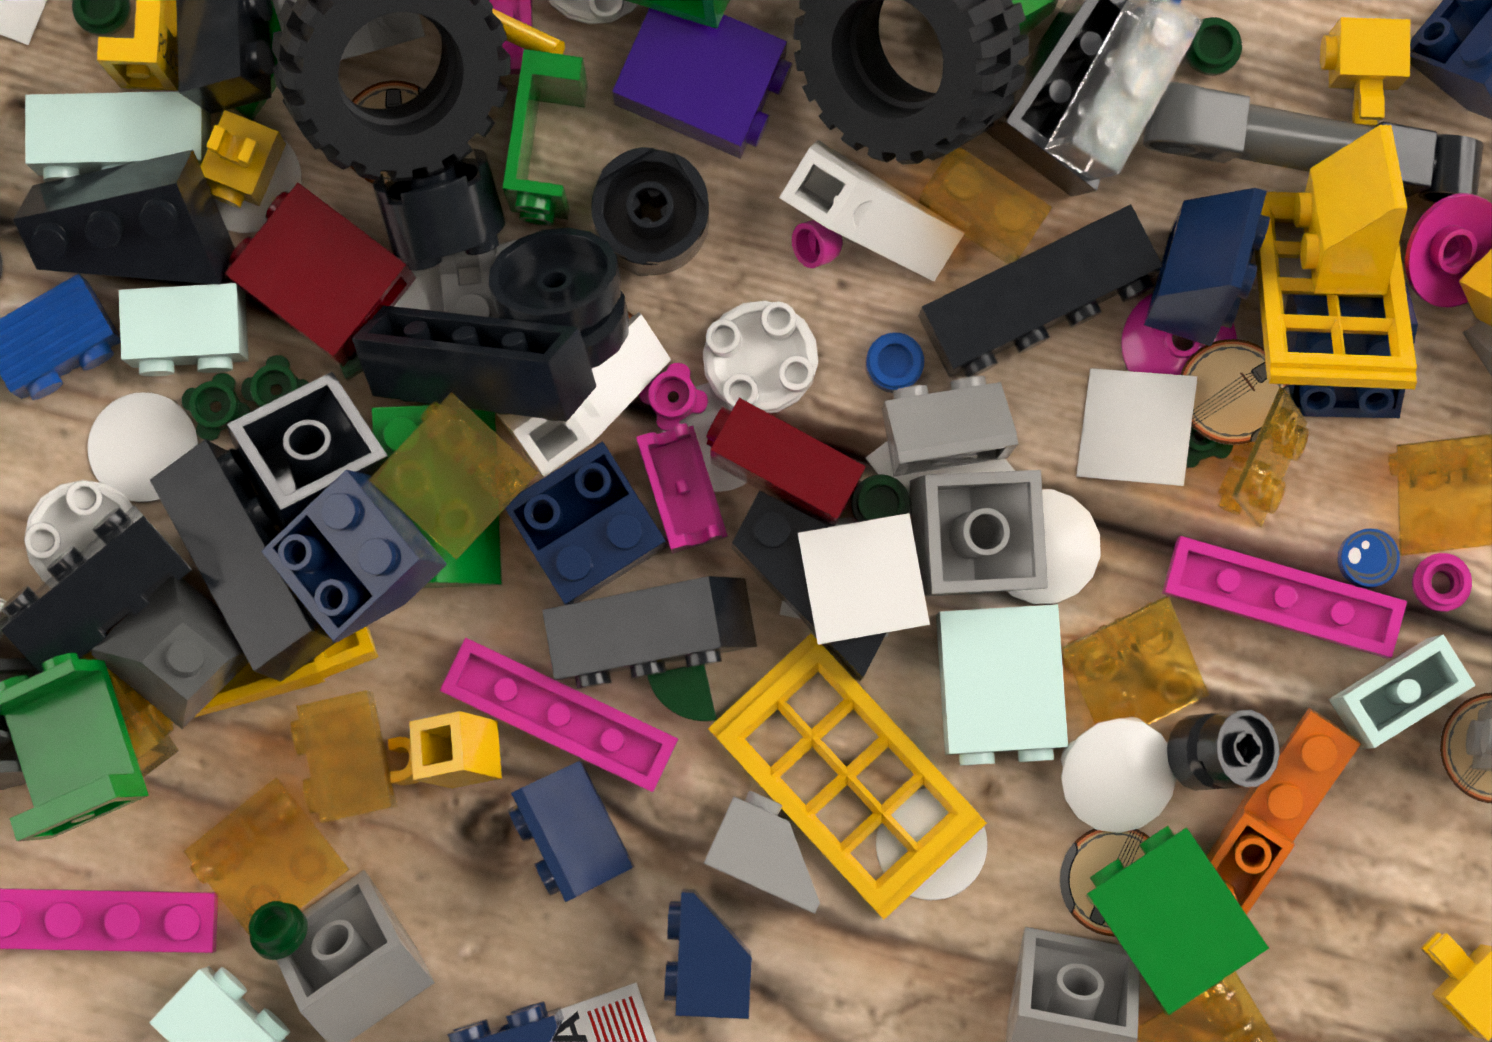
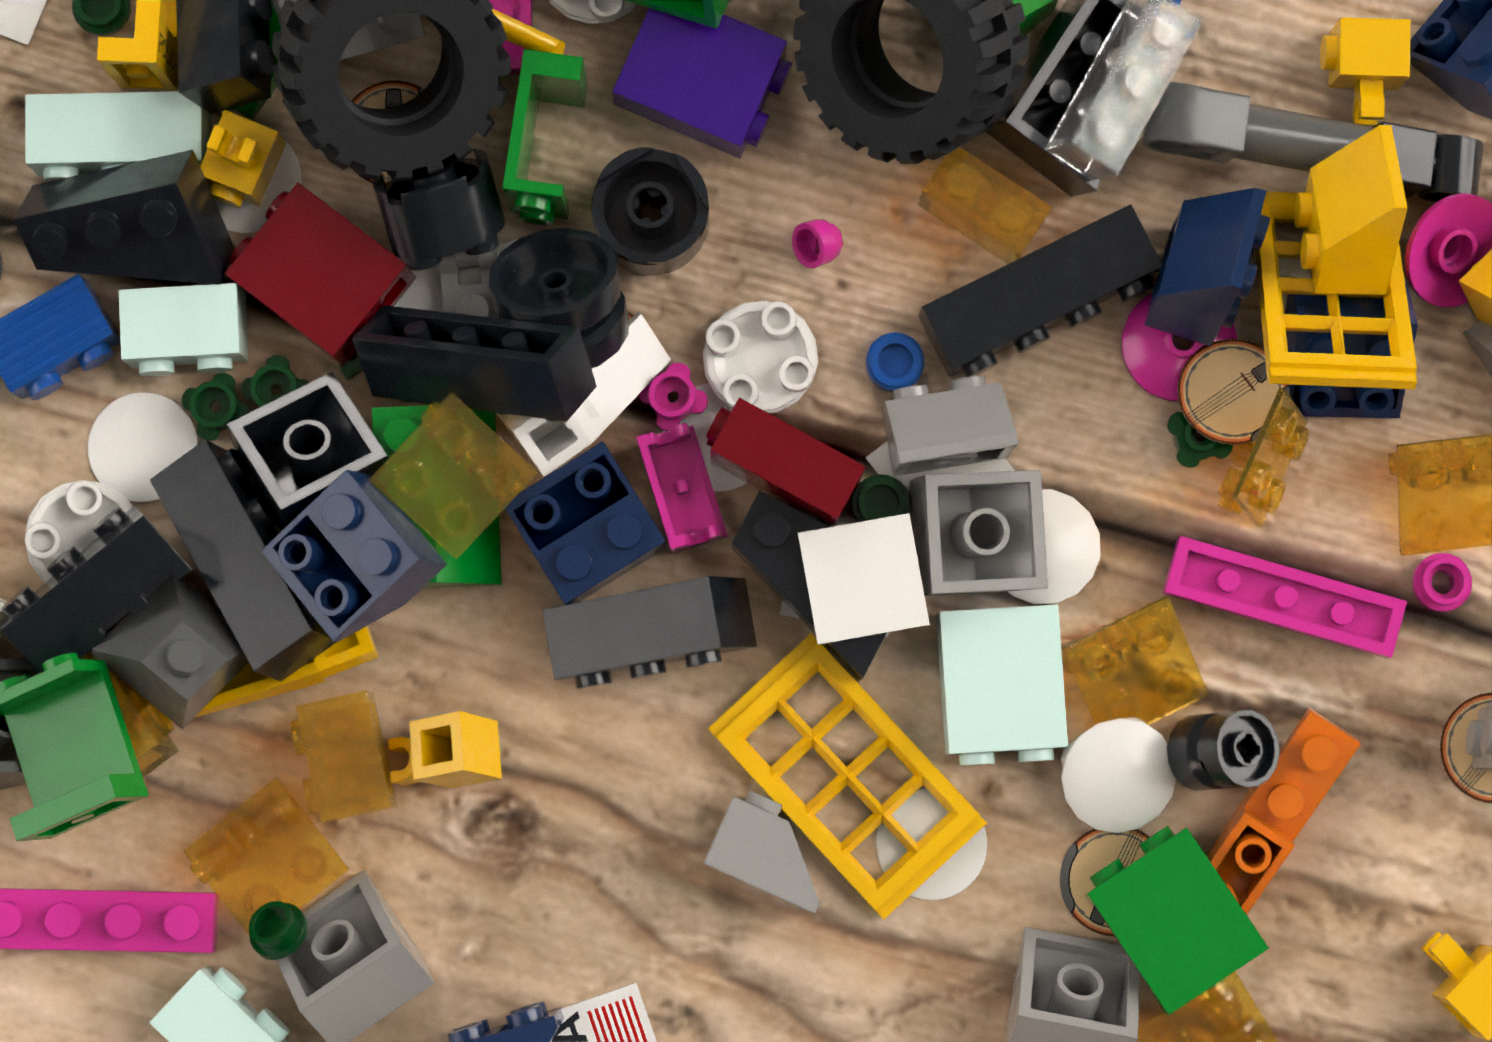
(559, 714): dark pink plate -> none
(570, 831): dark blue slope -> none
(685, 692): dark green tile -> none
(711, 965): dark blue slope -> none
(870, 211): white slope -> none
(1137, 426): white sticker -> none
(1214, 47): dark green plate -> none
(1368, 558): blue tile -> none
(1402, 692): light aqua brick -> none

